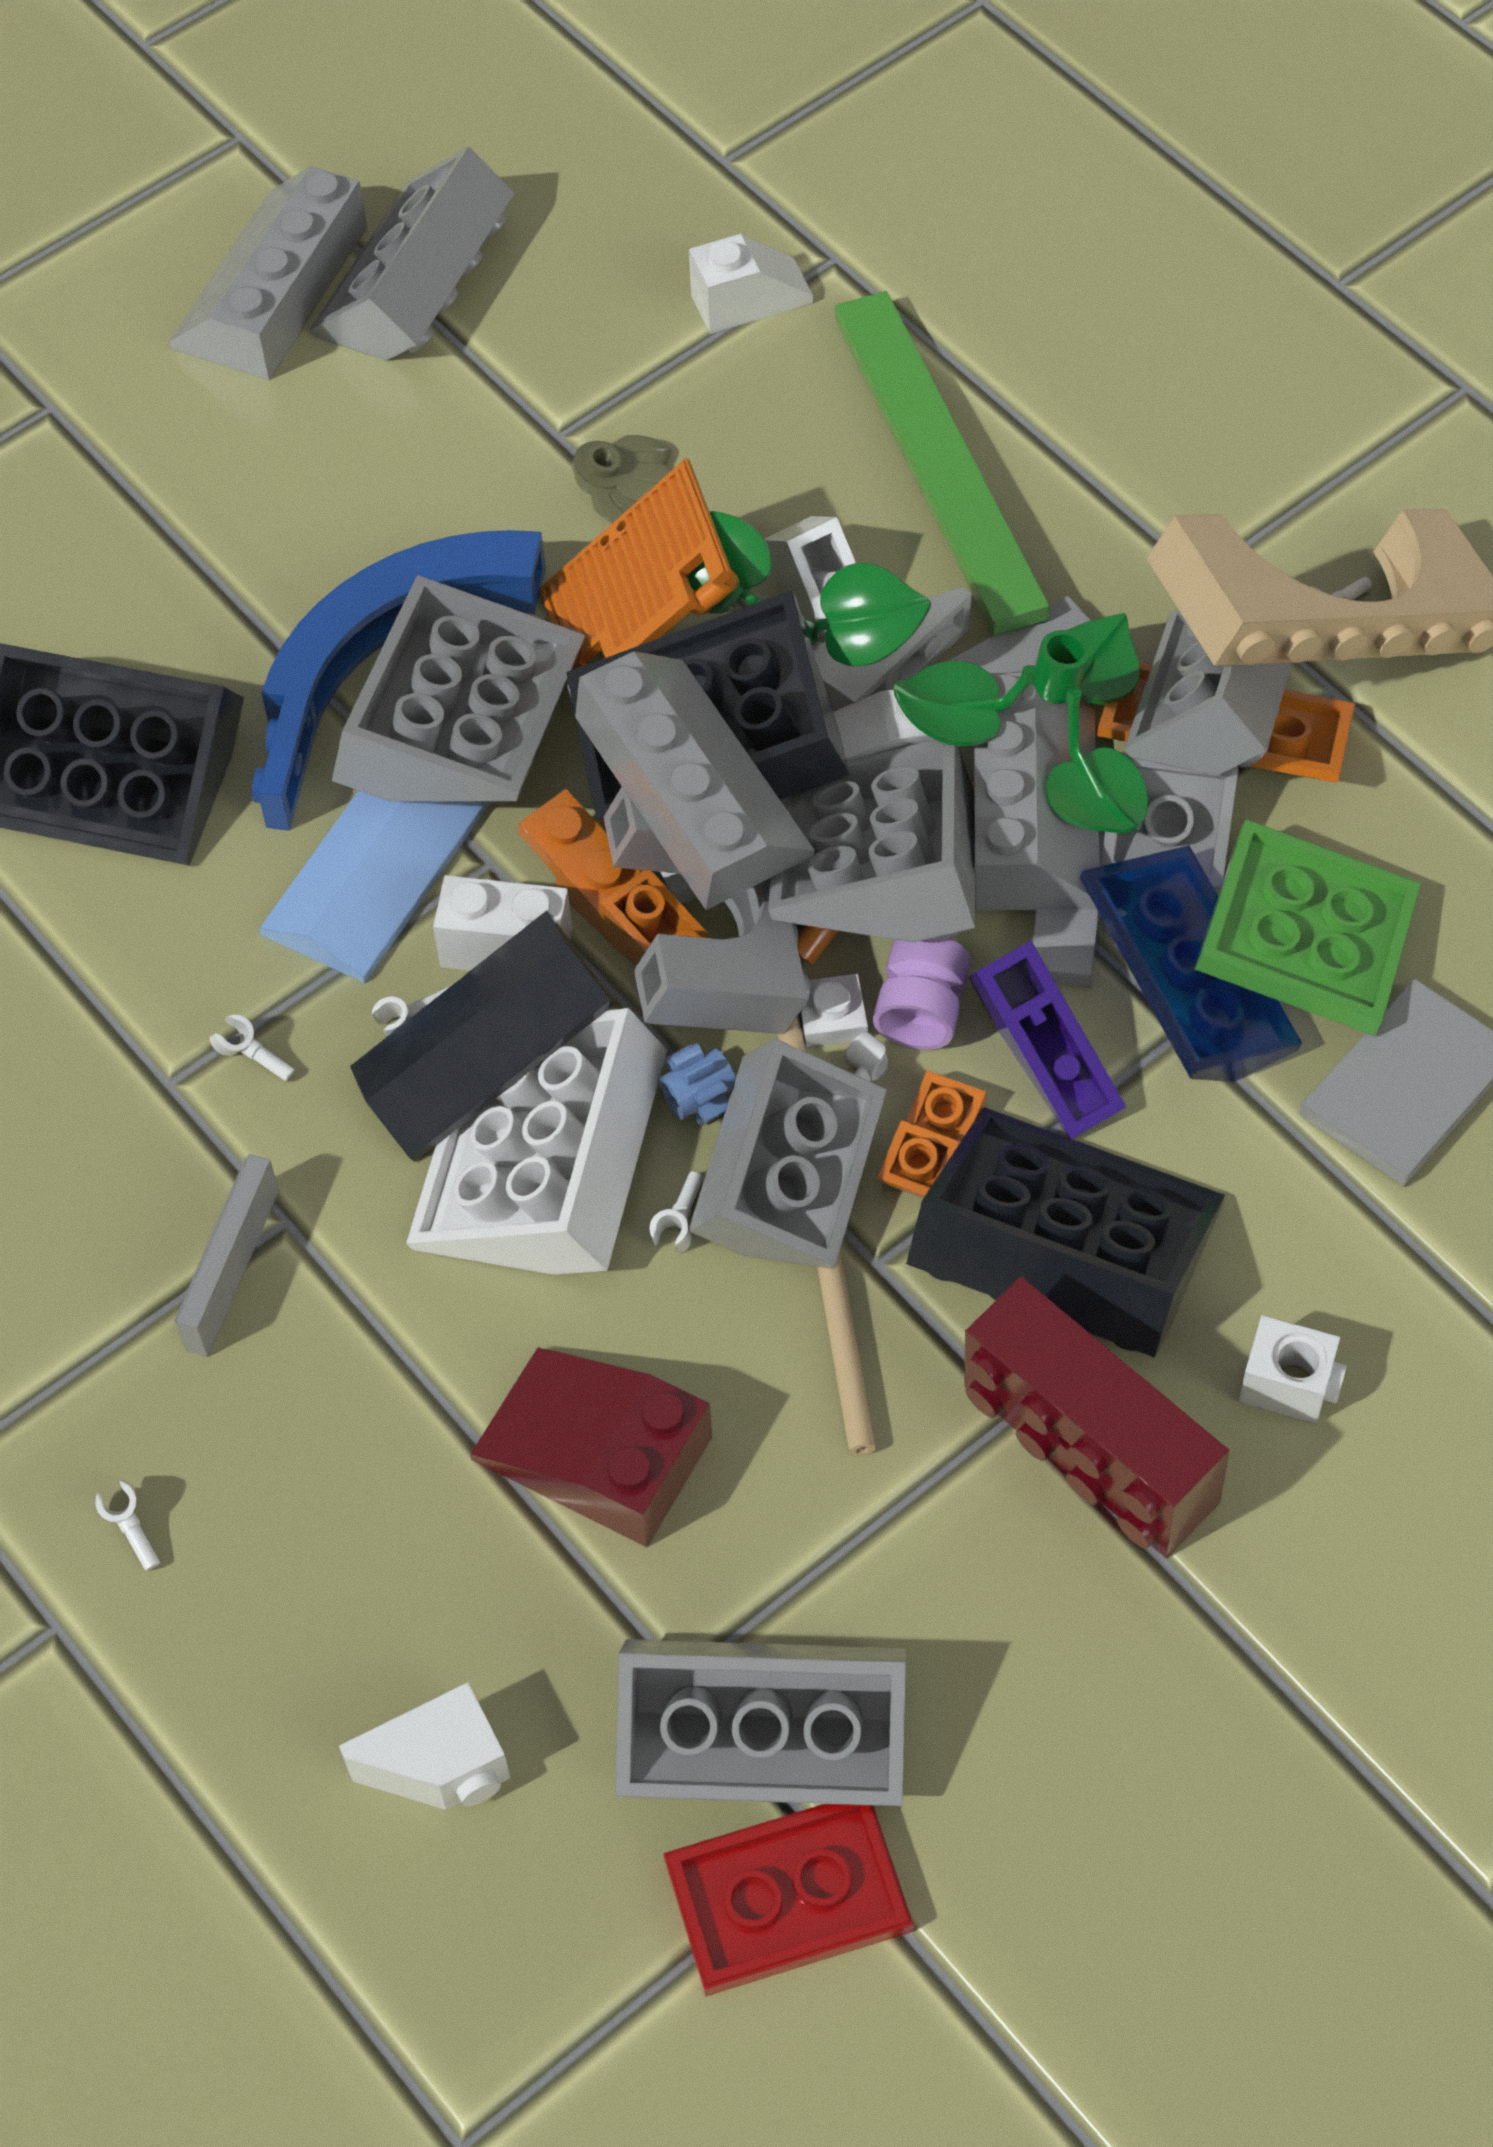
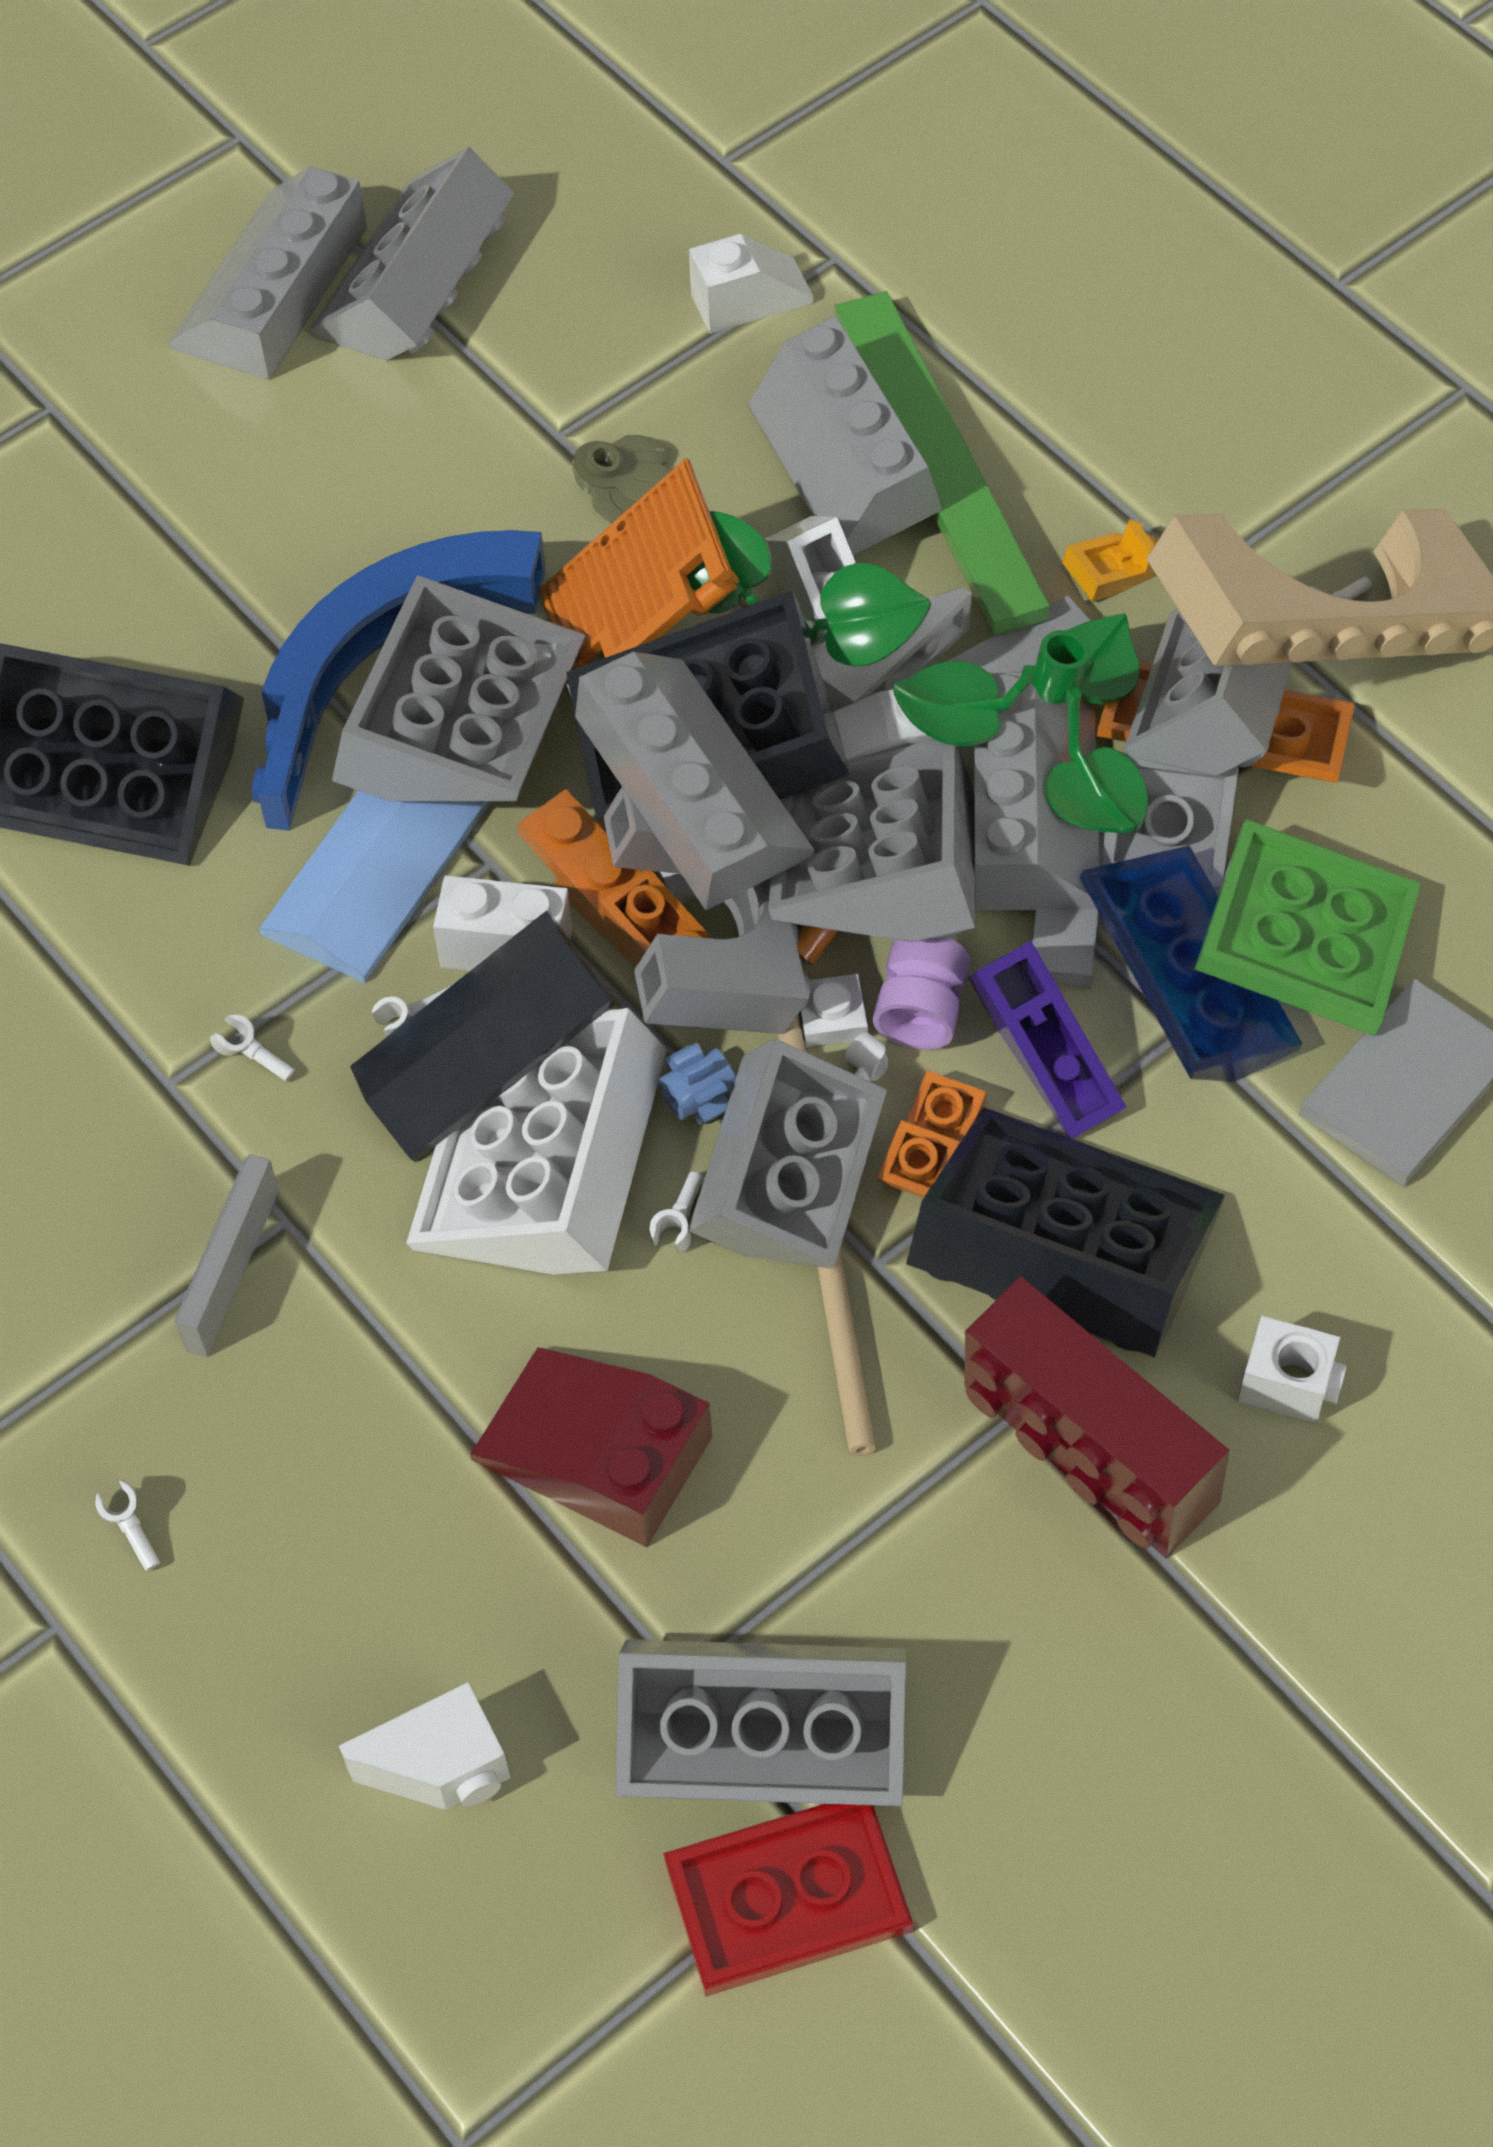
(842, 438): none -> light grey slope
(1111, 561): none -> light orange slope

